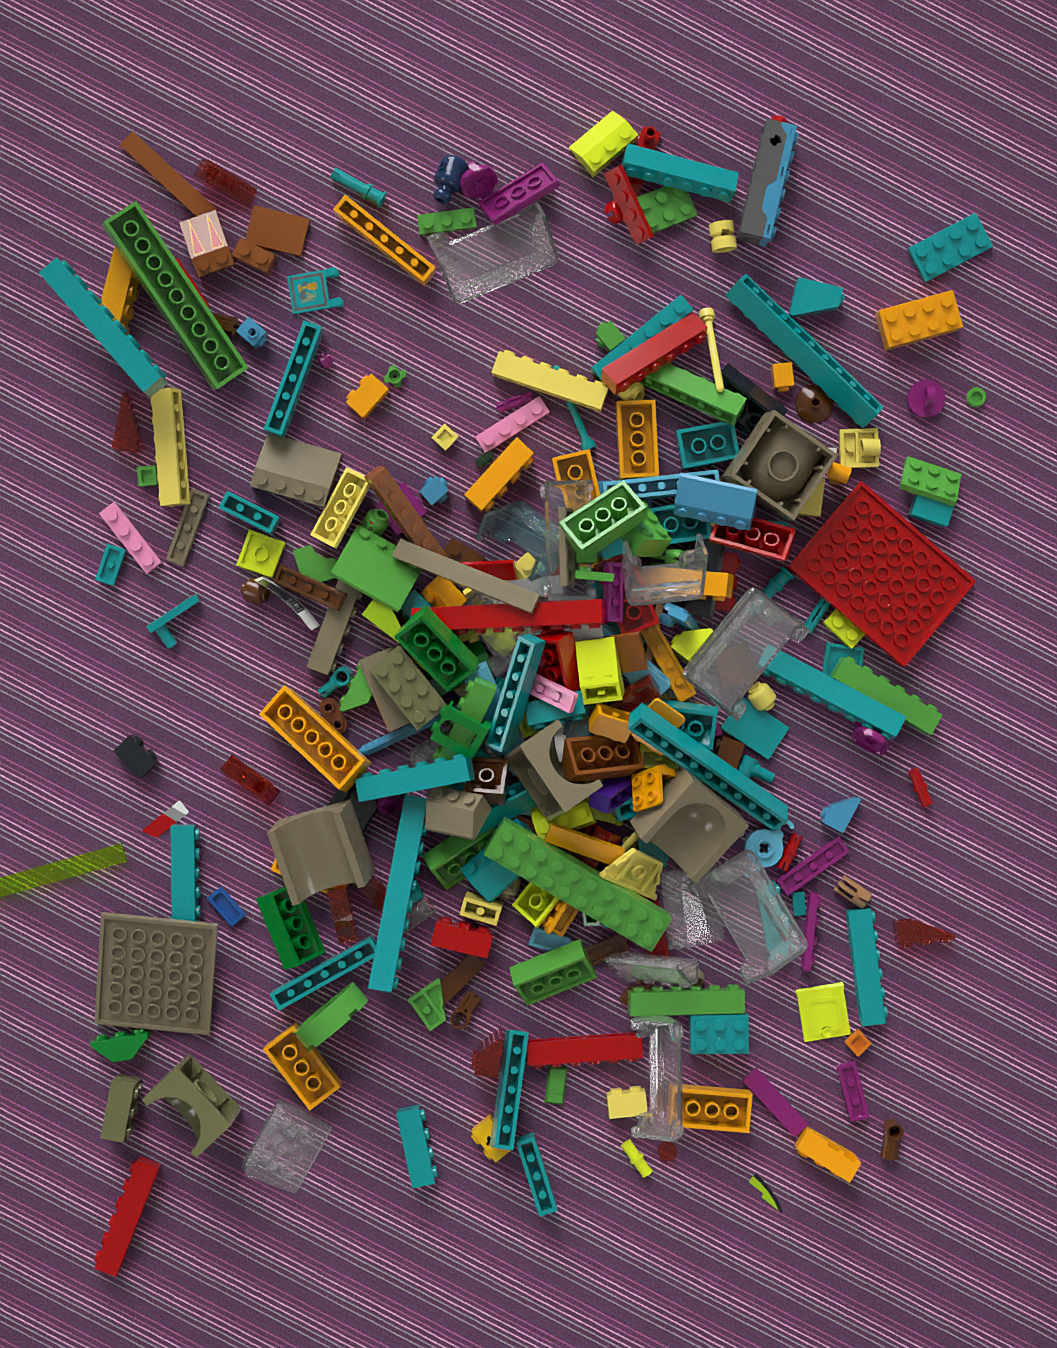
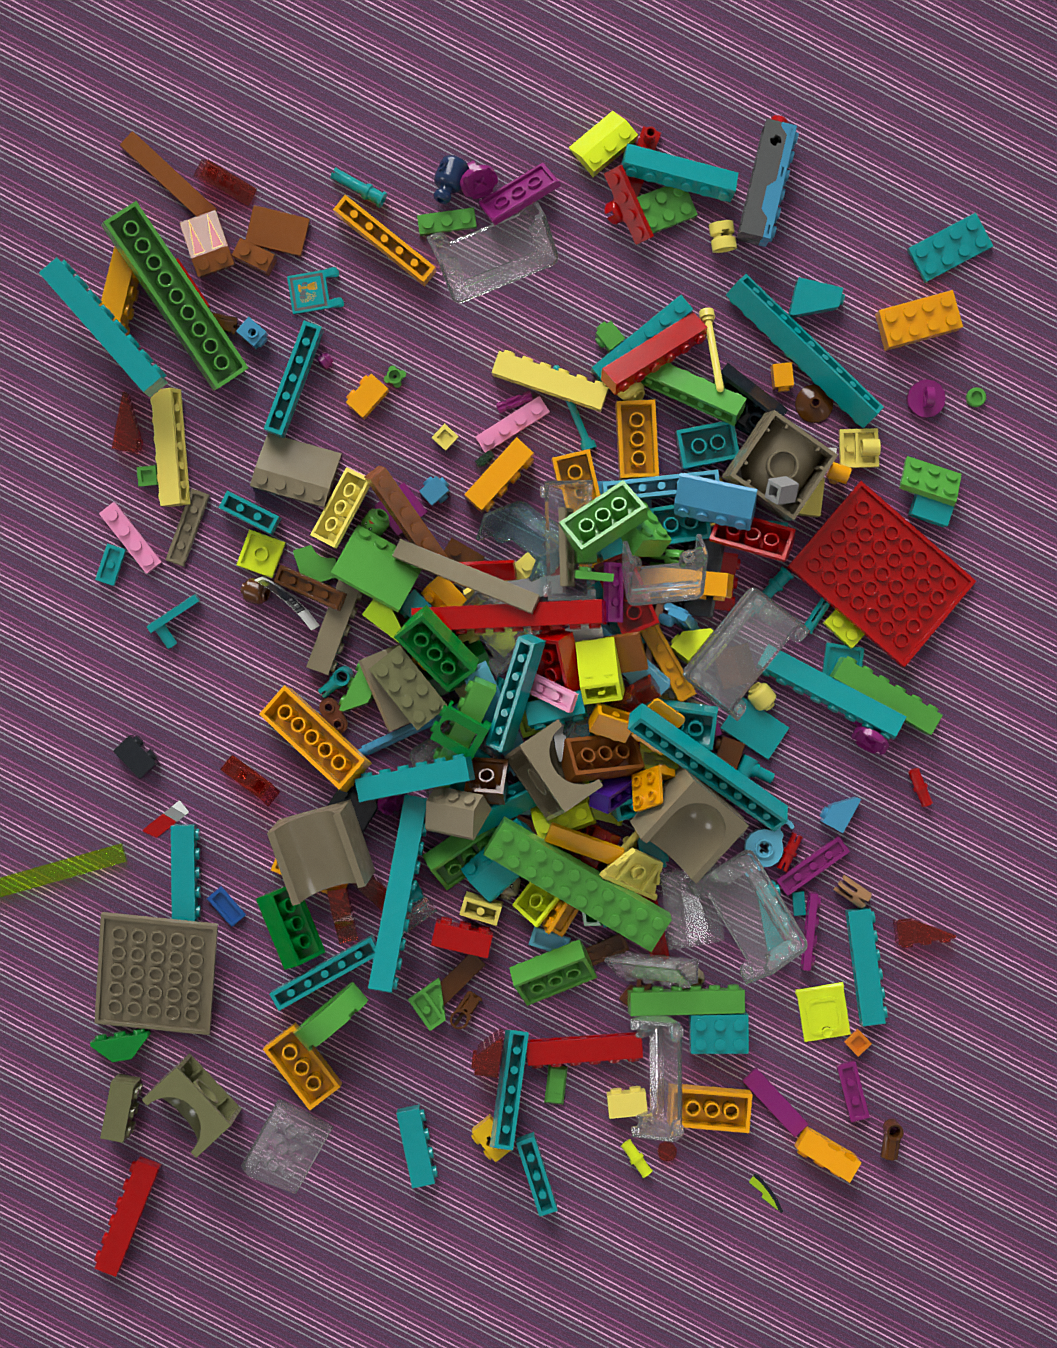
(781, 490): none -> light grey brick

